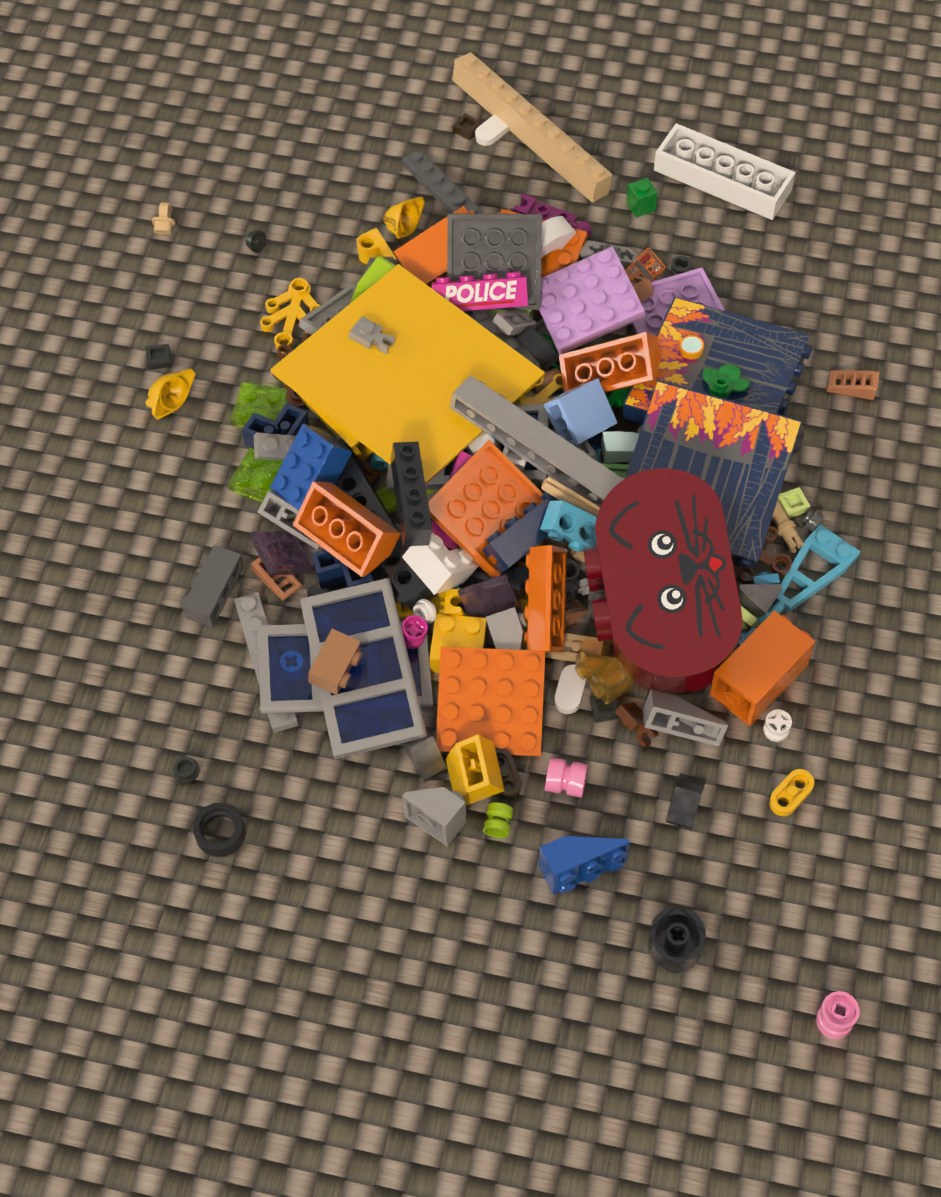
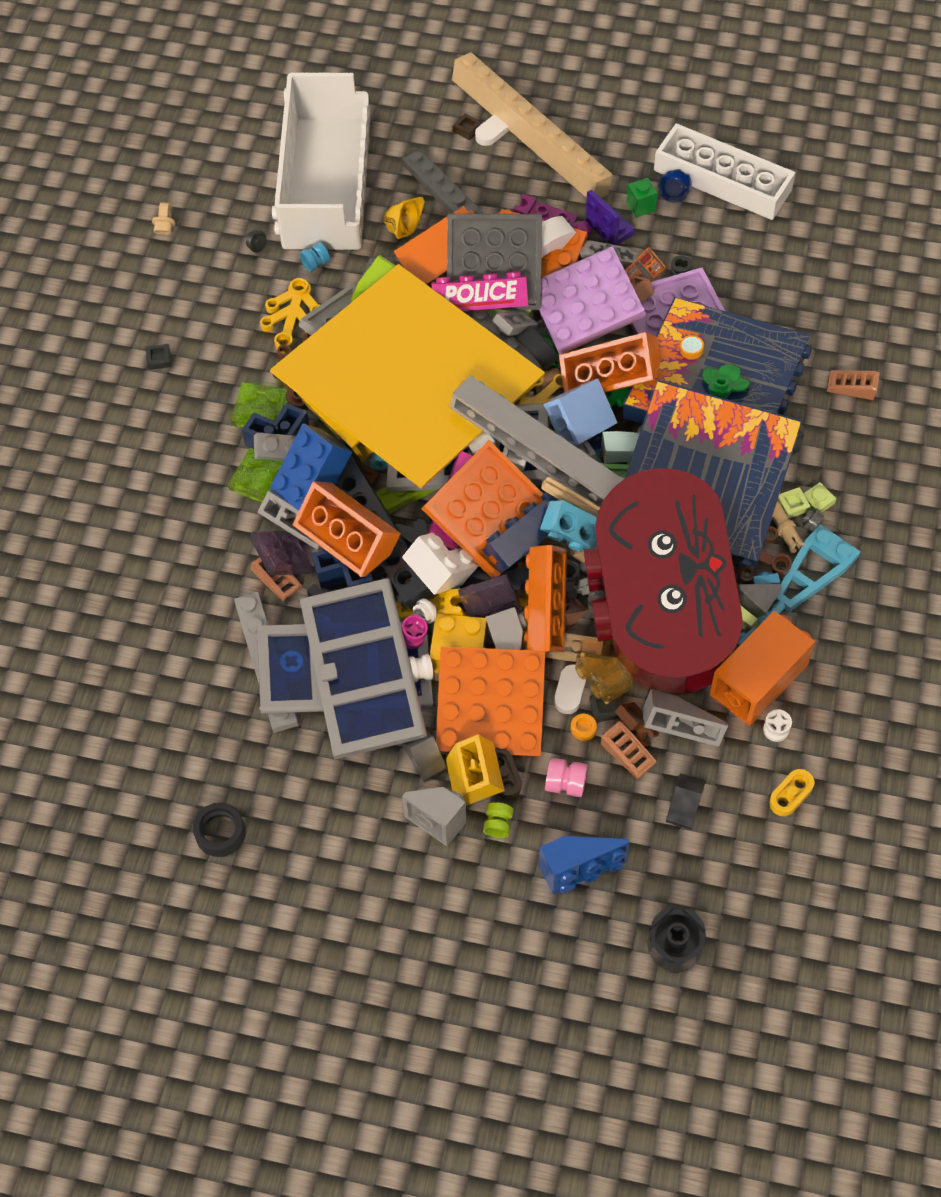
(169, 392): yellow hat -> none
(186, 770): pearl dark grey plate -> none
(212, 586): dark grey brick -> none
(315, 256): none -> dark azure wheel
(322, 162): none -> white container
(334, 662): medium nougat brick -> none
(369, 333): light grey plate -> none
(372, 245): yellow plate -> none
(411, 494): black brick -> none
(421, 667): none -> white wheel
(583, 727): none -> light orange tile
(606, 220): none -> dark purple bracket
(626, 735): none -> nougat slope
(675, 186): none -> clear blue hair
(819, 498): none -> yellowish green plate
(837, 1015): bright pink wheel -> none

